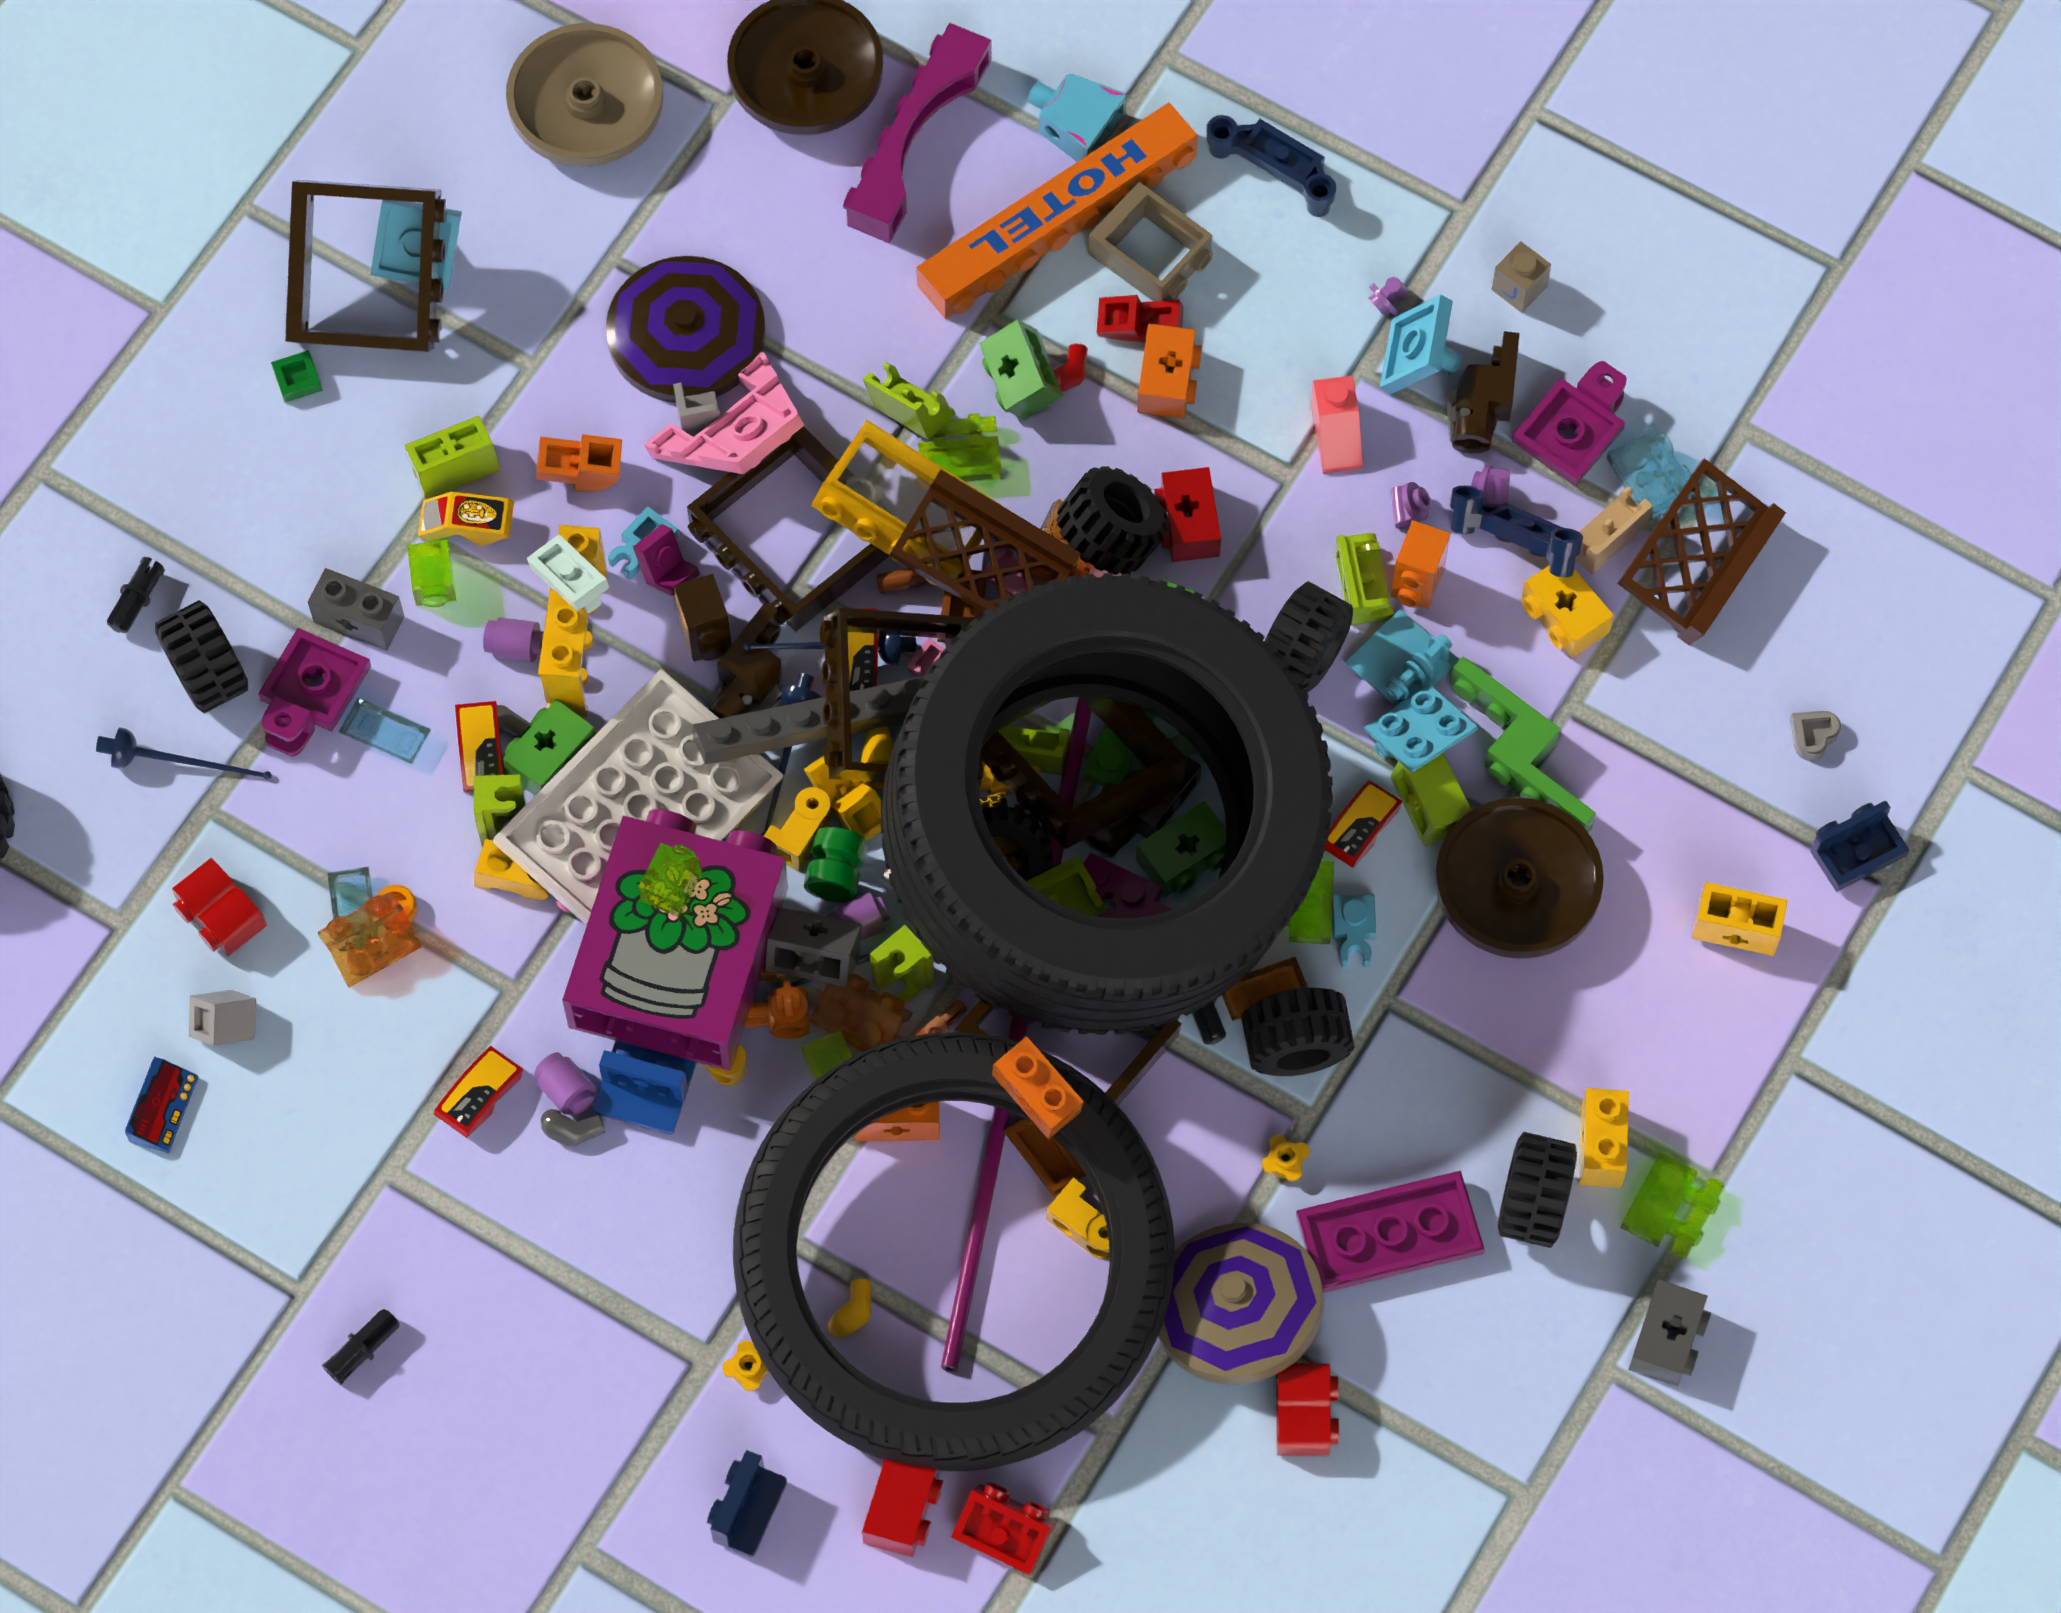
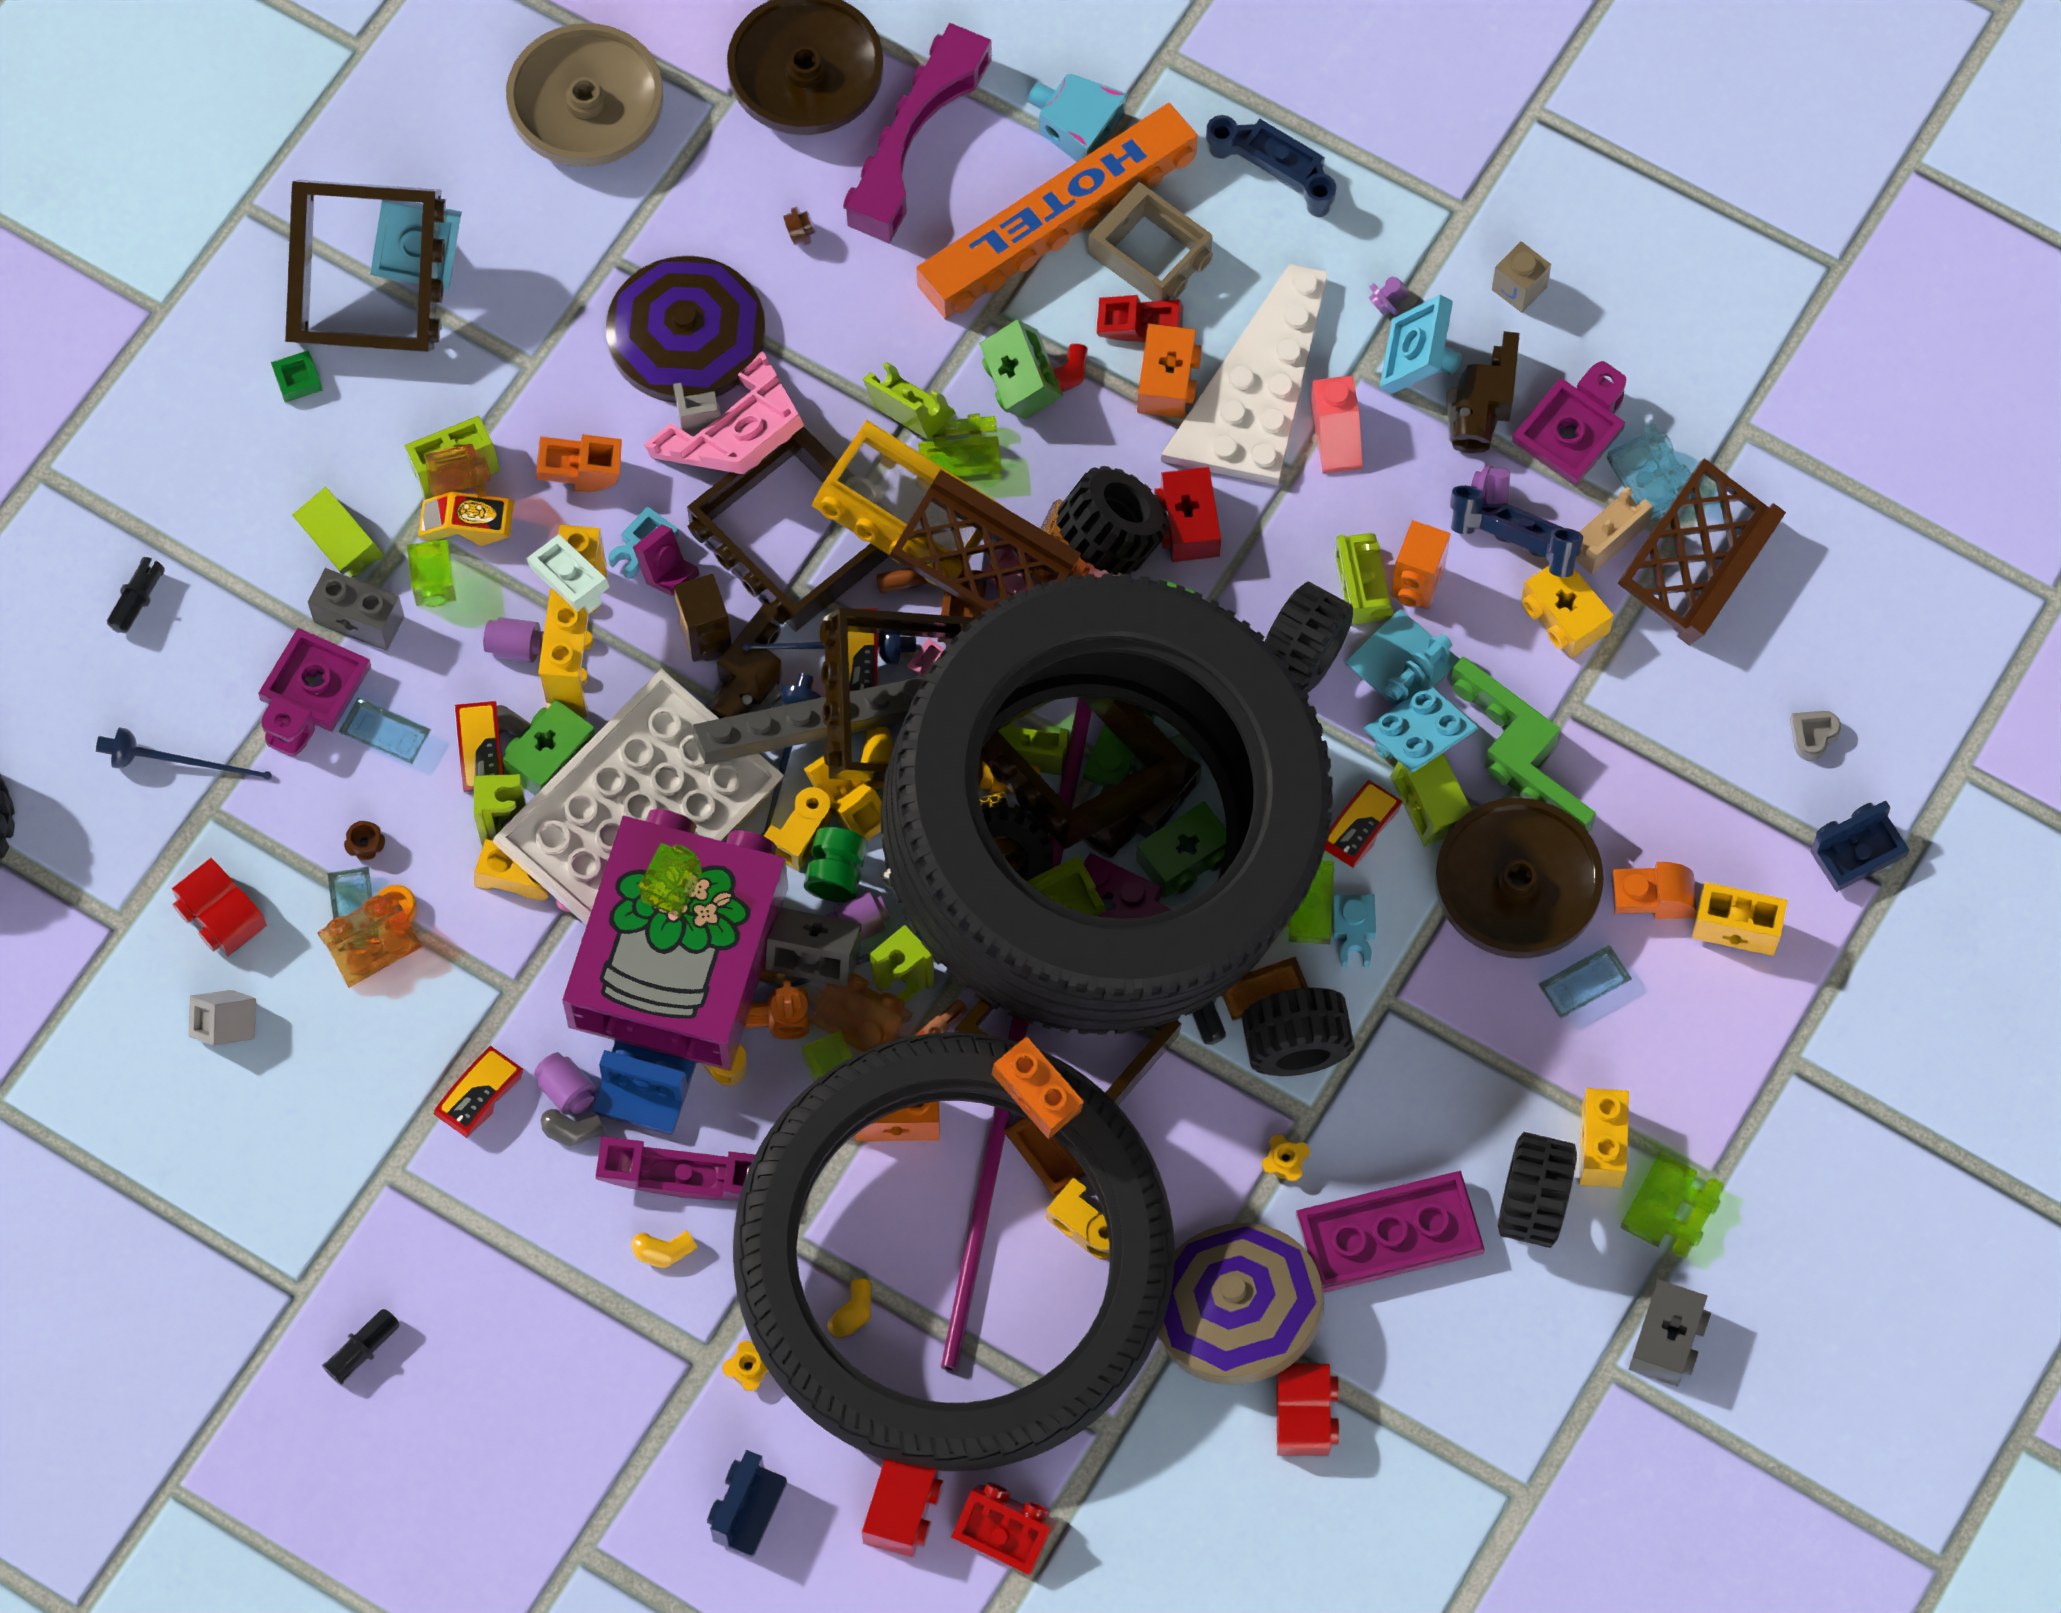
(160, 1105): slope -> none
(201, 656): black tyre -> none
(337, 533): none -> lime hinge
(364, 830): none -> reddish brown plate
(457, 470): none -> clear orange bracket
(660, 1252): none -> yellow arm
(672, 1171): none -> magenta slope
(799, 226): none -> reddish brown plate
(1251, 402): none -> white wing
(1409, 504): medium lavender plate -> none
(1584, 981): none -> clear light blue tile
(1660, 890): none -> orange brick

